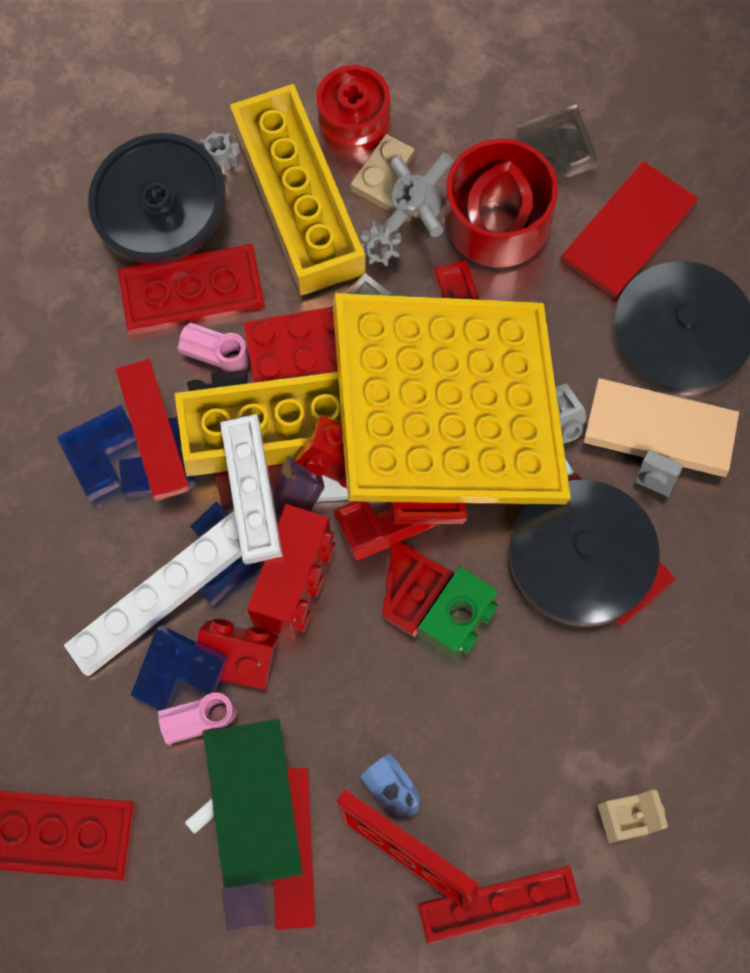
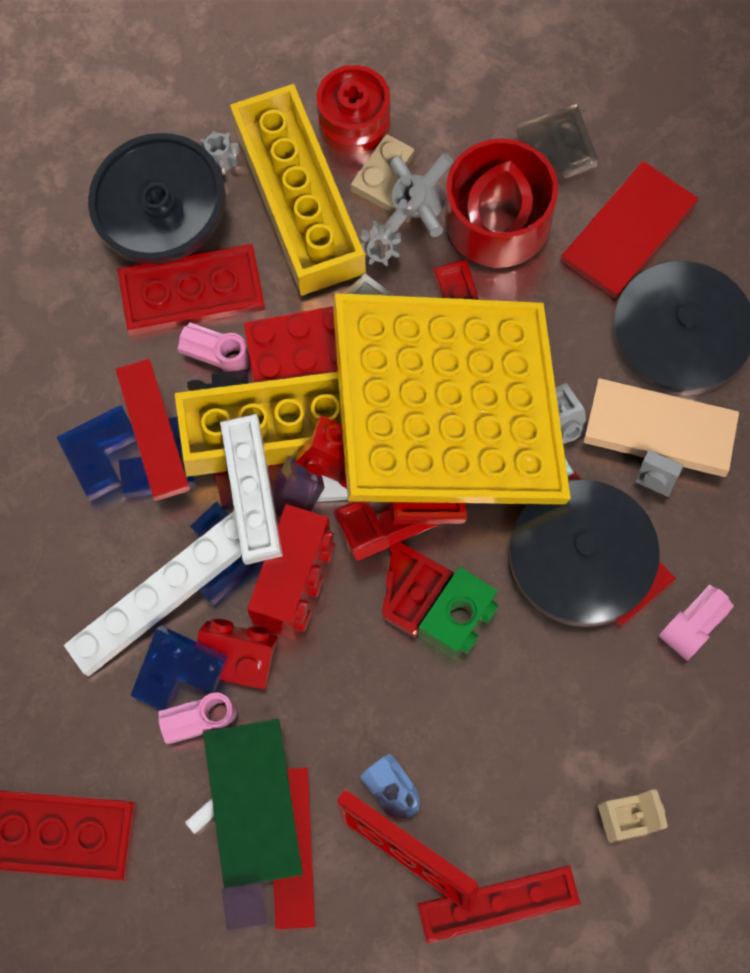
(691, 629): none -> bright pink piece

